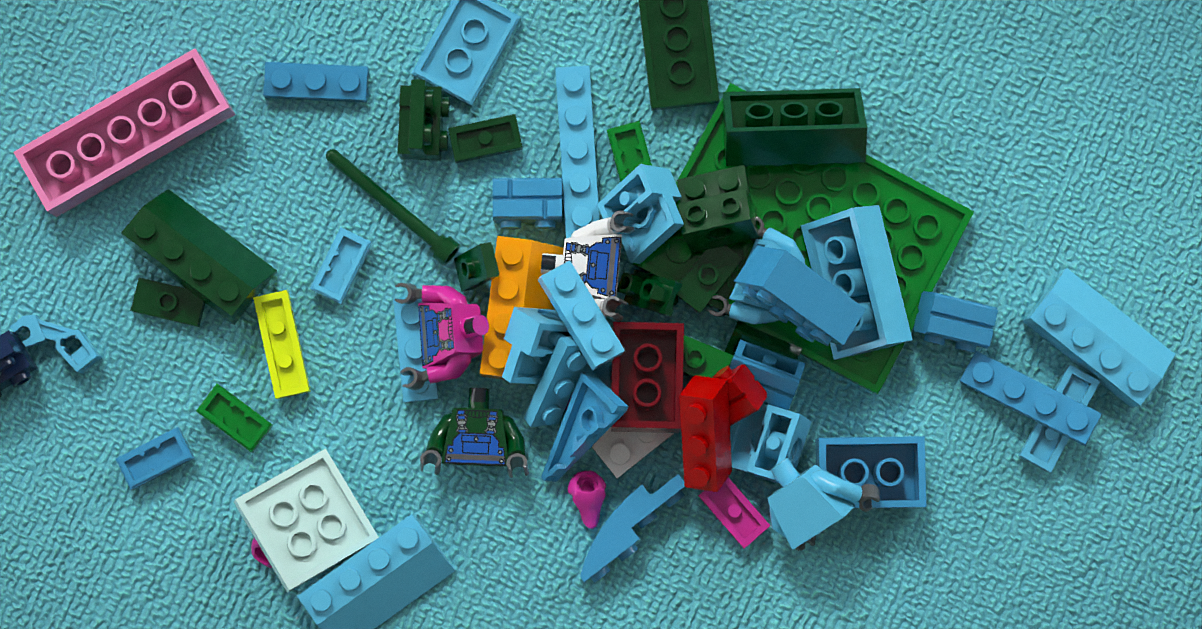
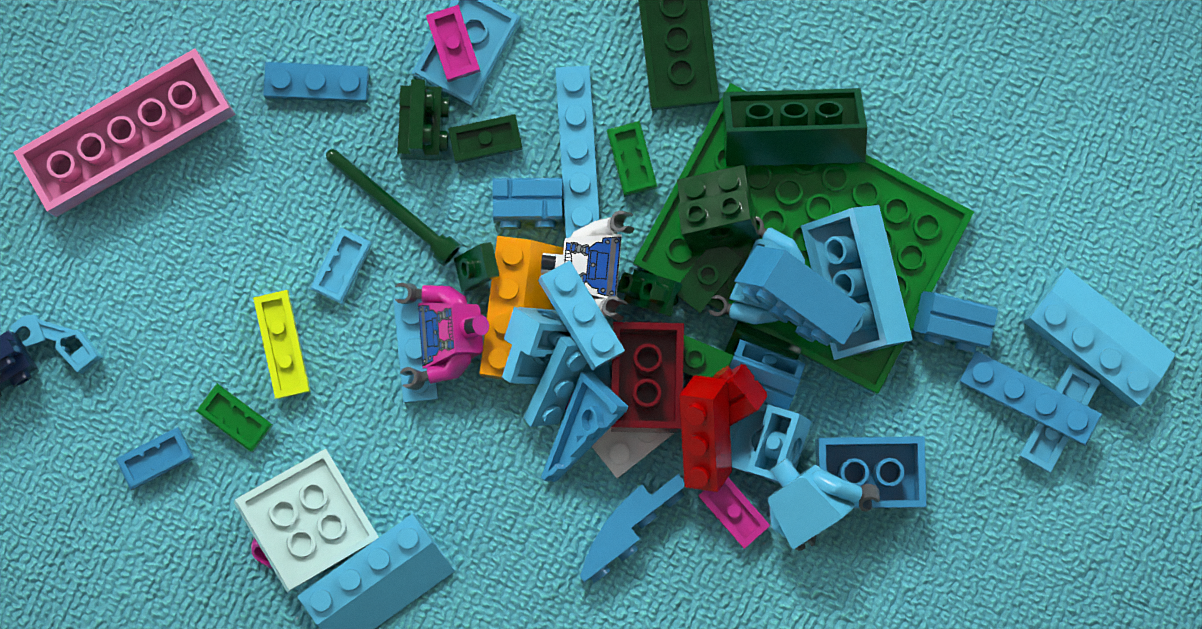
(167, 302): dark green plate -> none
(198, 254): dark green slope -> none
(453, 43): none -> dark pink plate
(476, 437): torso -> none
(588, 495): dark pink animal -> none
(651, 198): medium azure brick -> none

